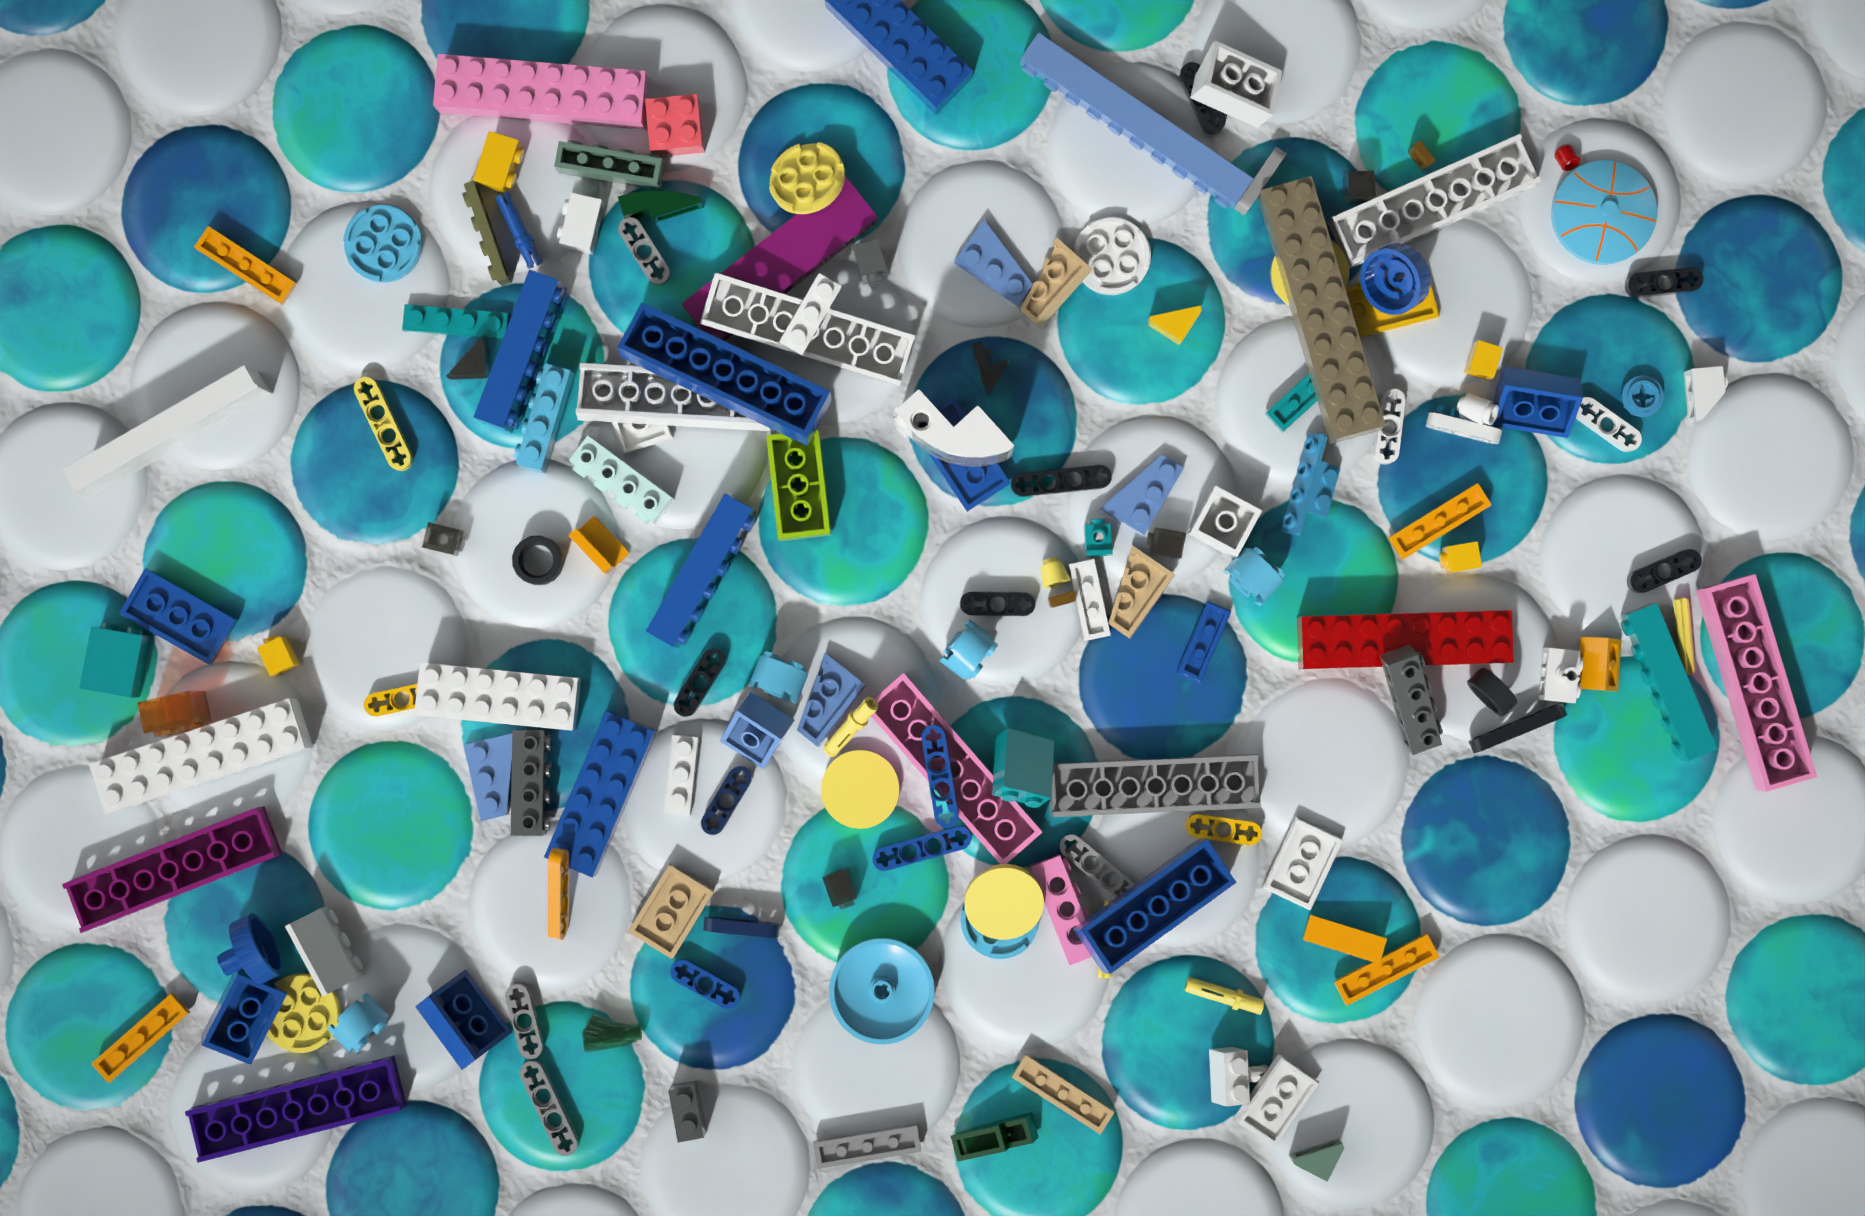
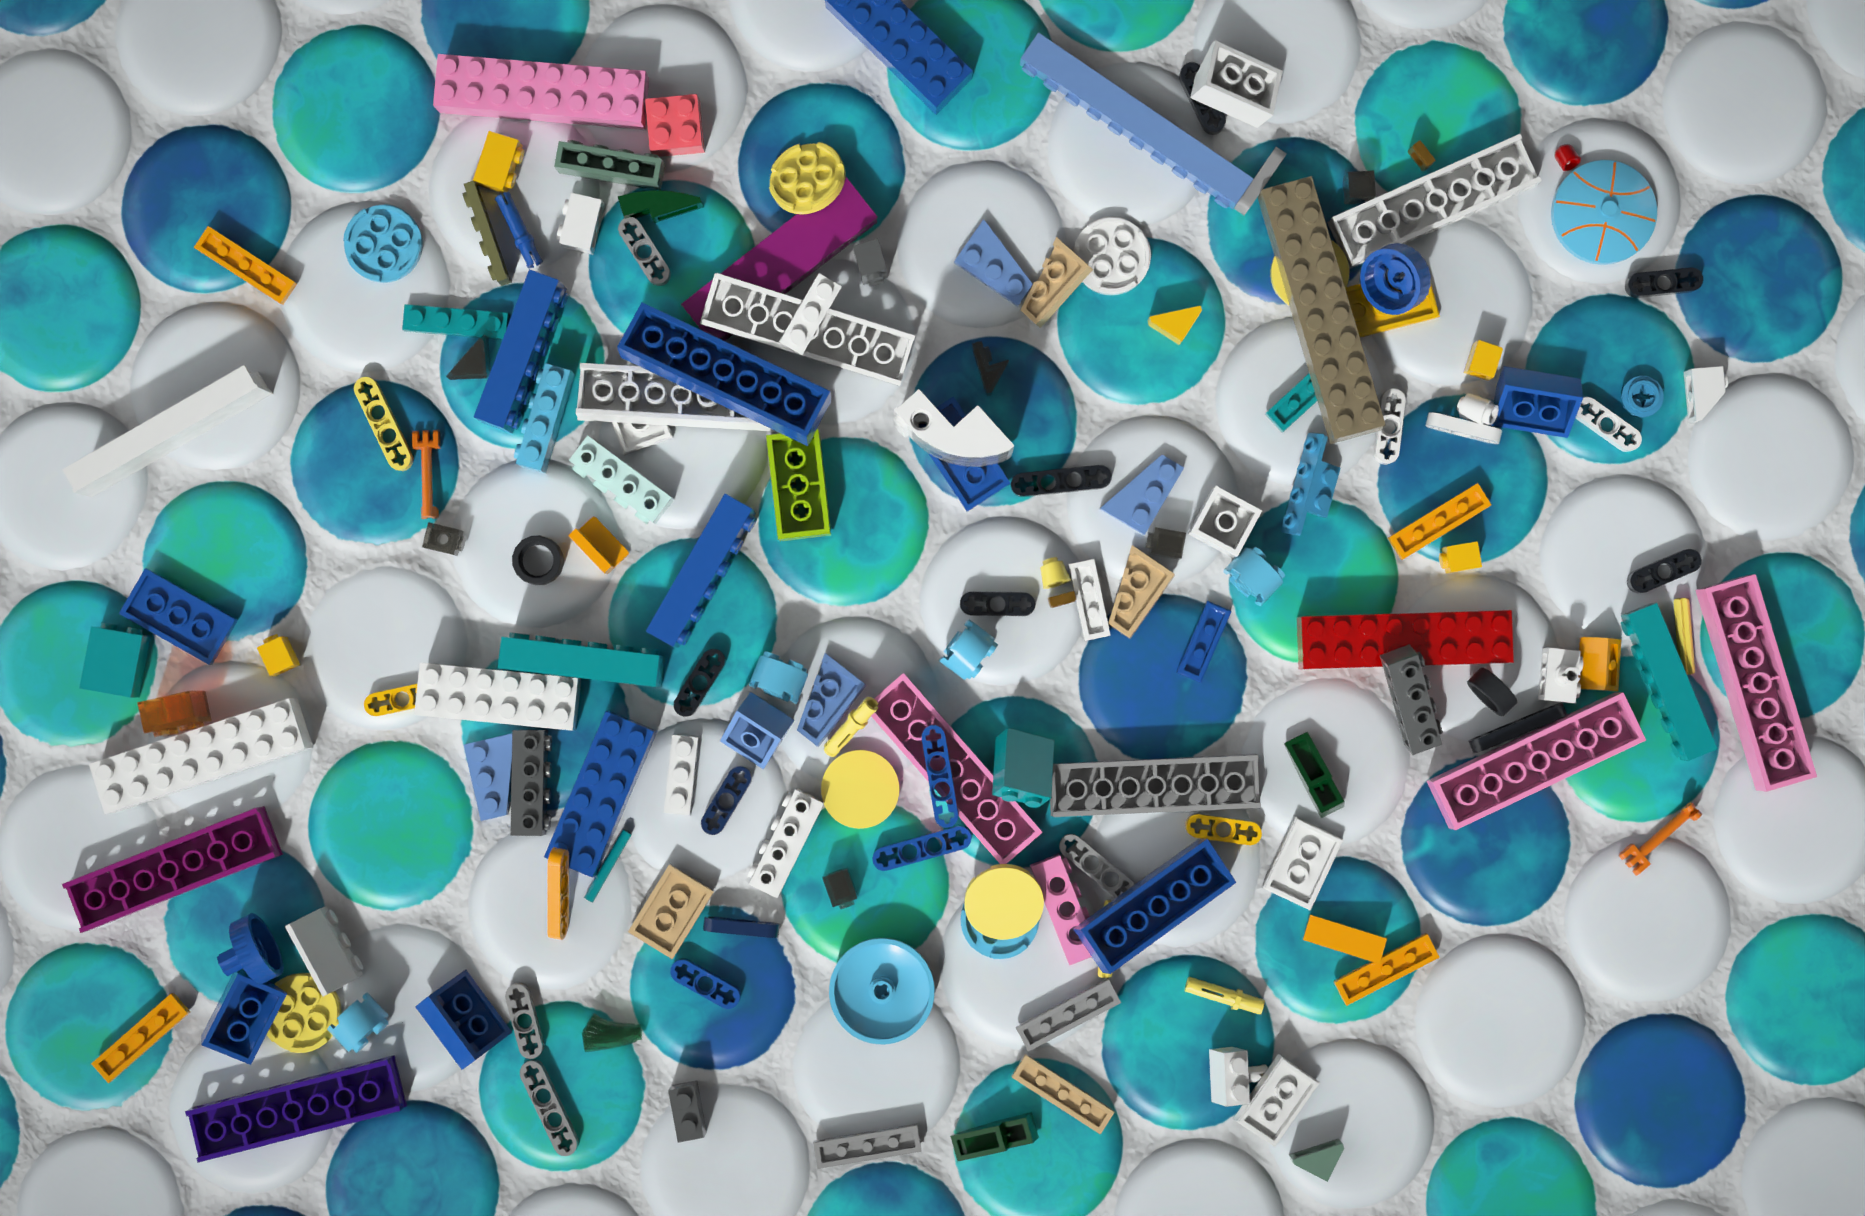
(426, 447): none -> orange hinge
(579, 661): none -> teal brick
(607, 866): none -> teal bar
(786, 843): none -> white brick
(1068, 1015): none -> light grey plate
(1094, 548): teal brick -> none
(1314, 775): none -> dark green slope
(1536, 760): none -> bright pink brick
(1639, 855): none -> orange hinge

